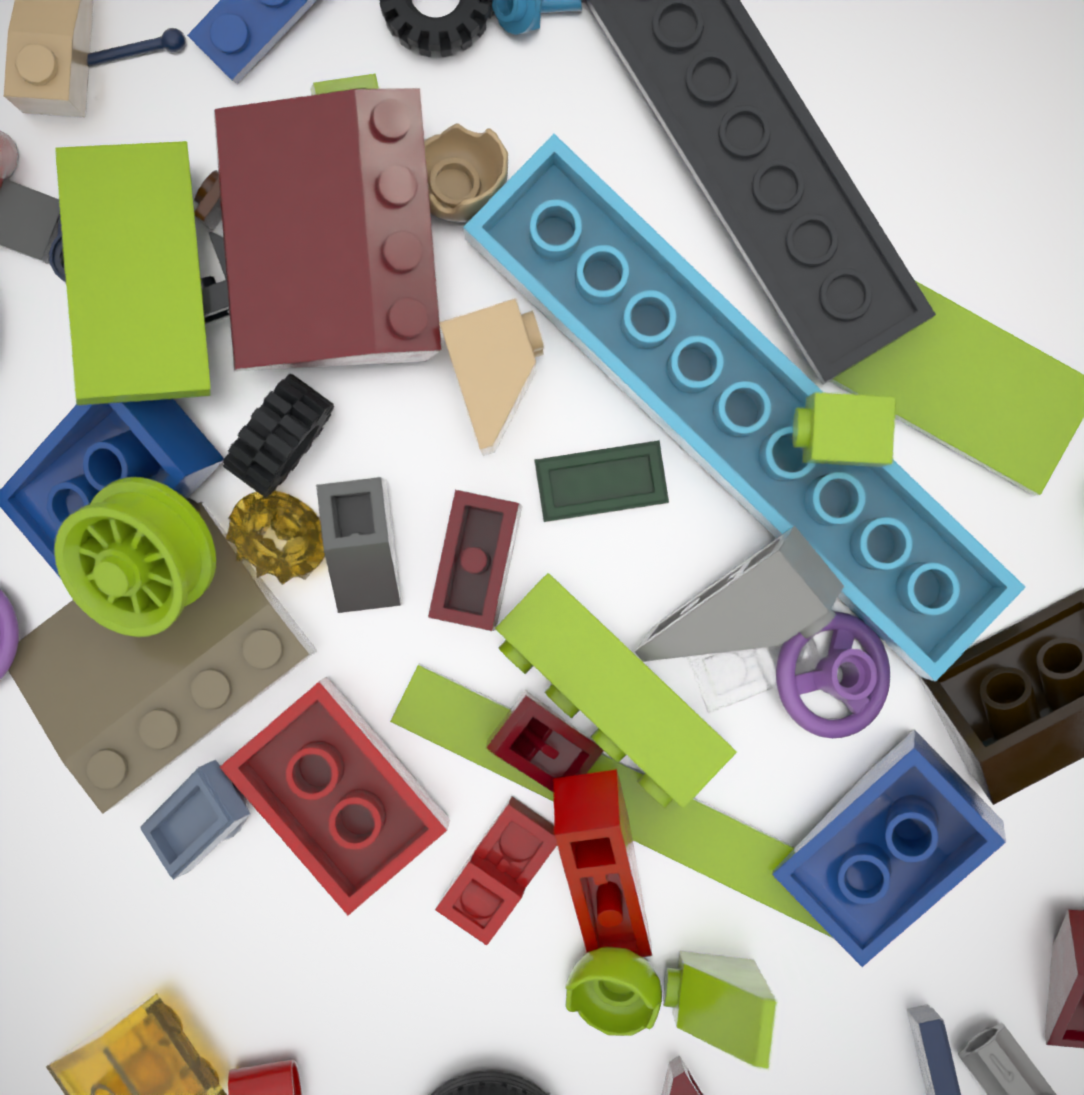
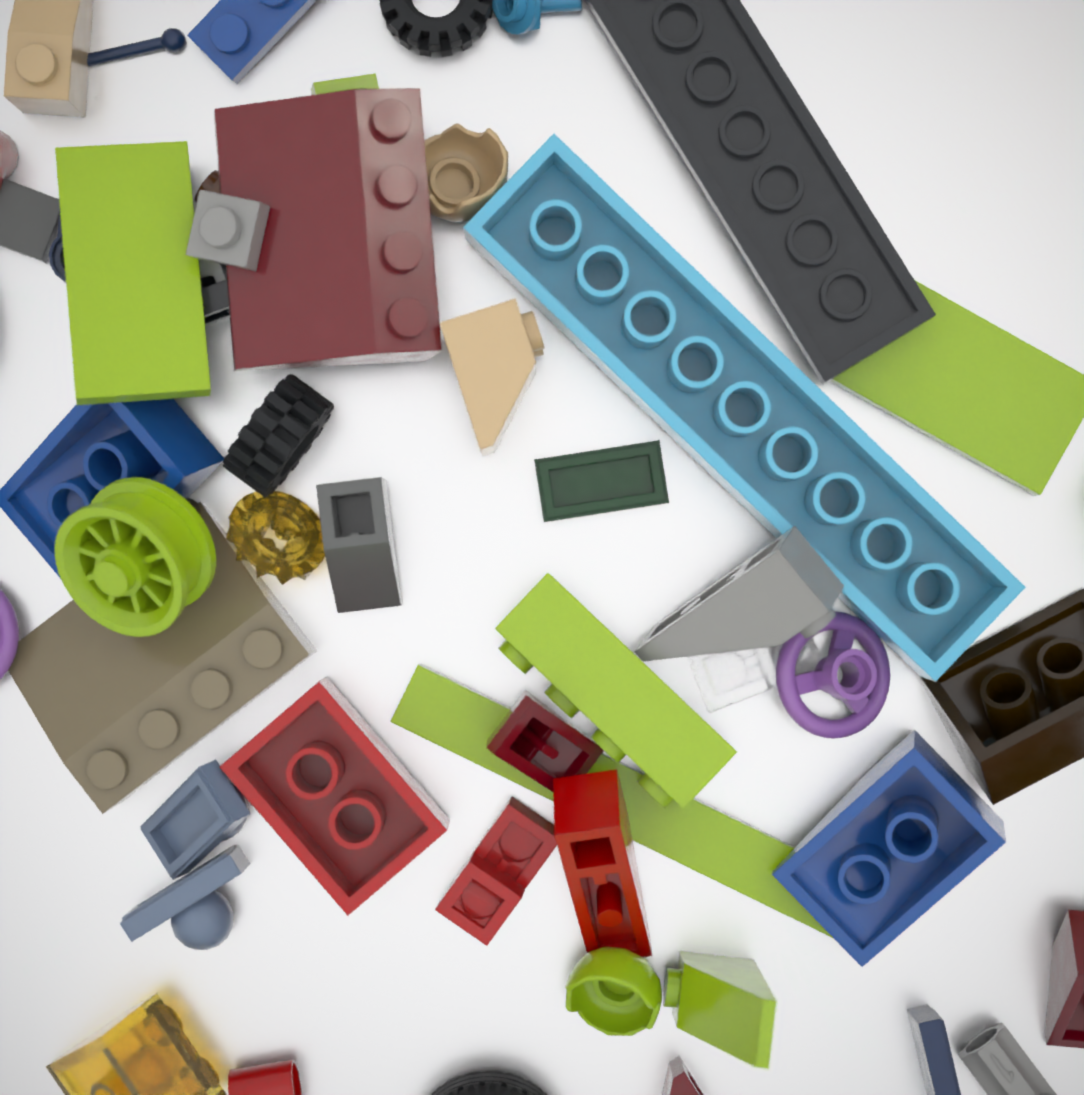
(197, 911): none -> sand blue tile
(227, 230): none -> light grey plate
(475, 560): dark red brick -> none
(846, 429): lime brick -> none

